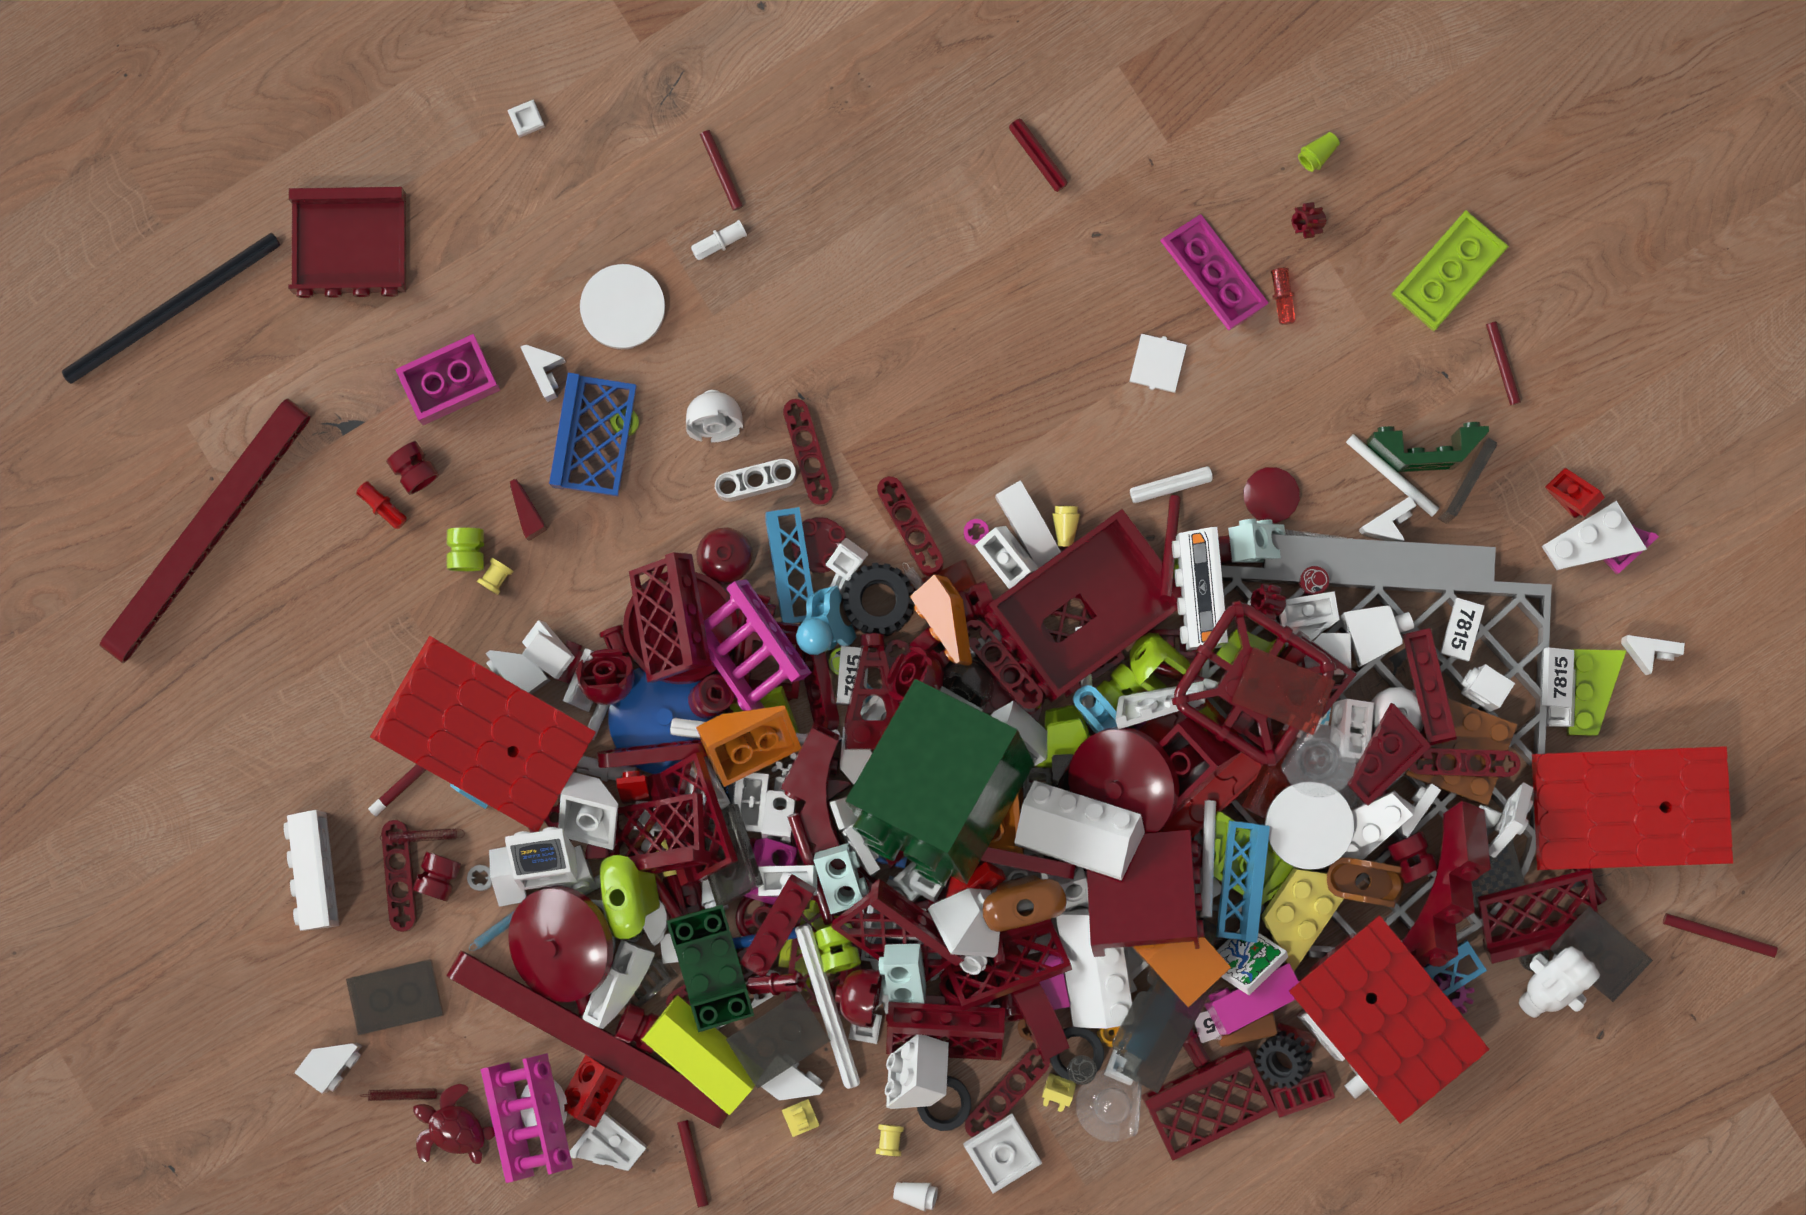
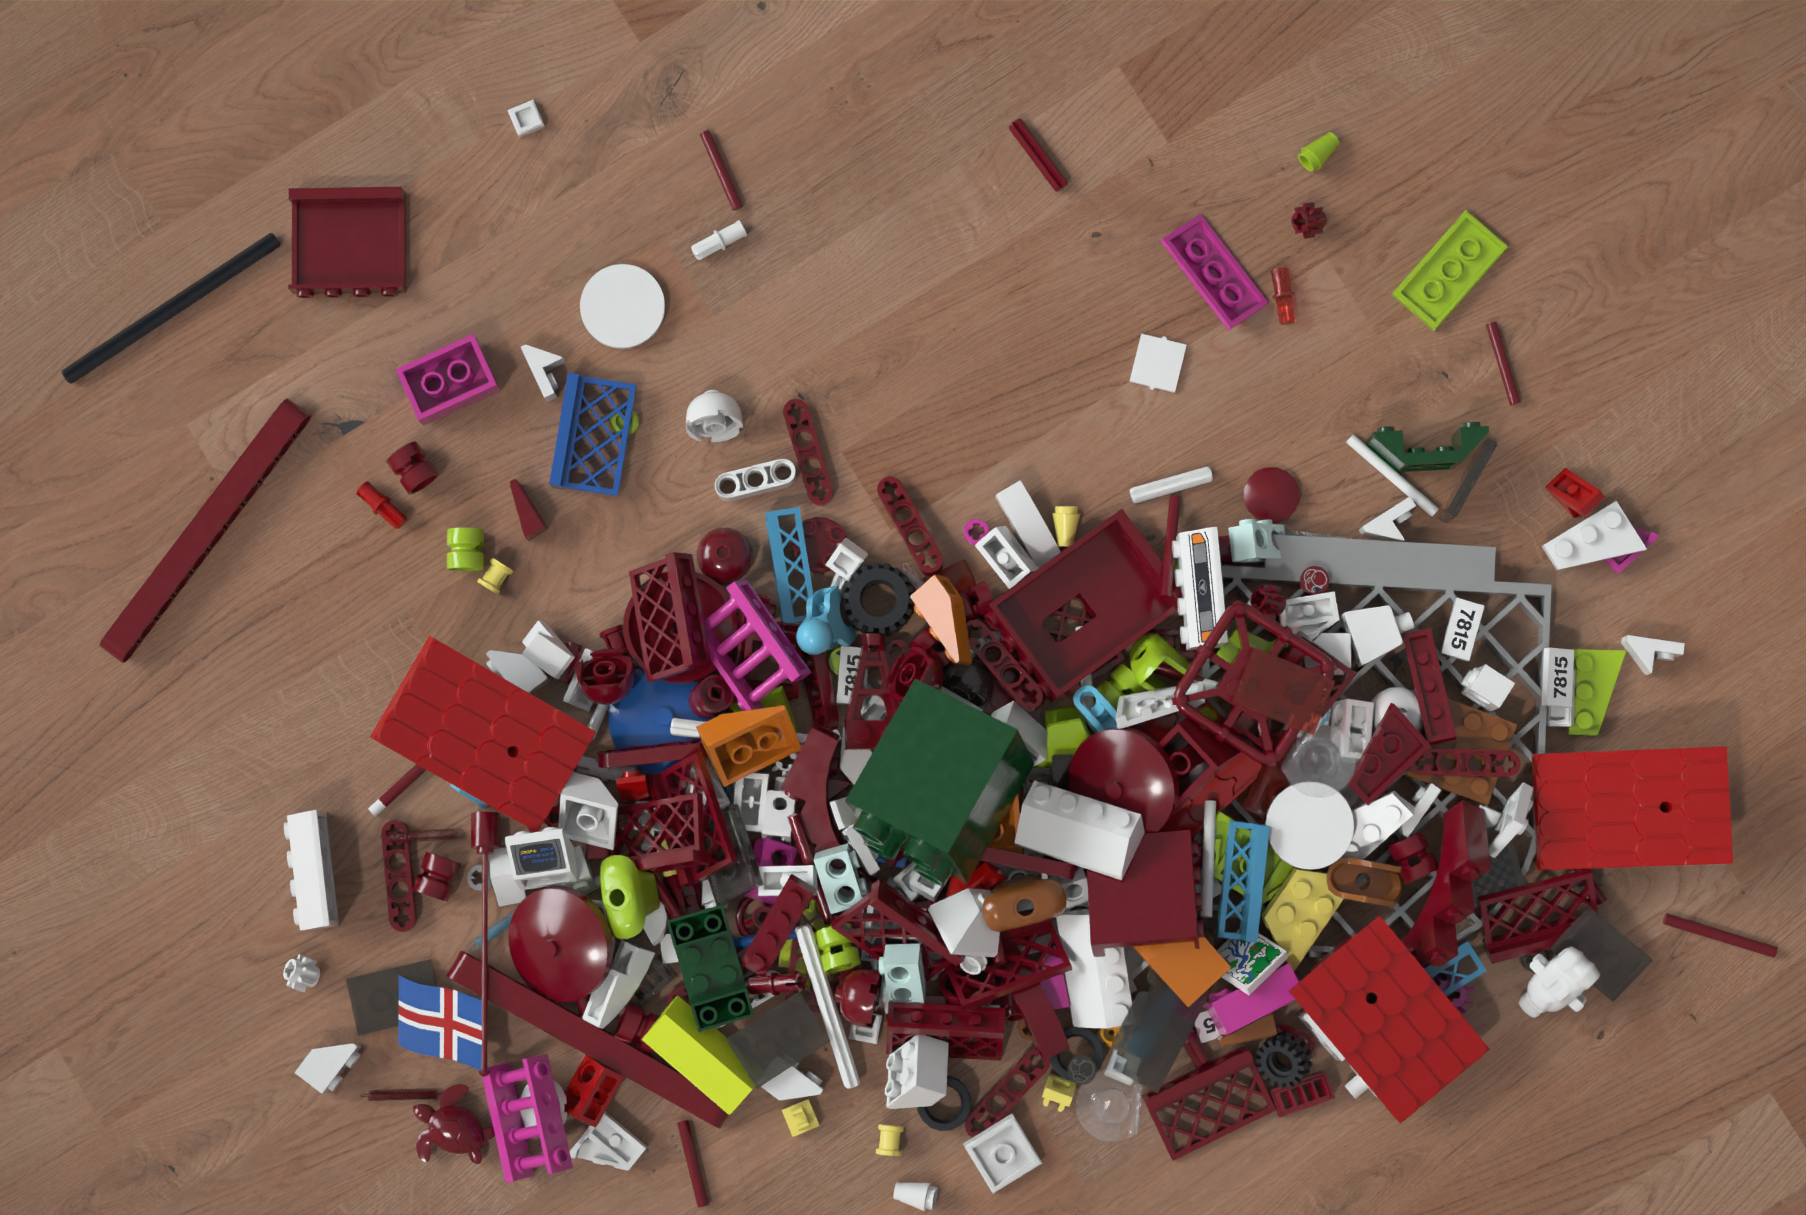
(301, 973): none -> white gear
(443, 1019): none -> flag

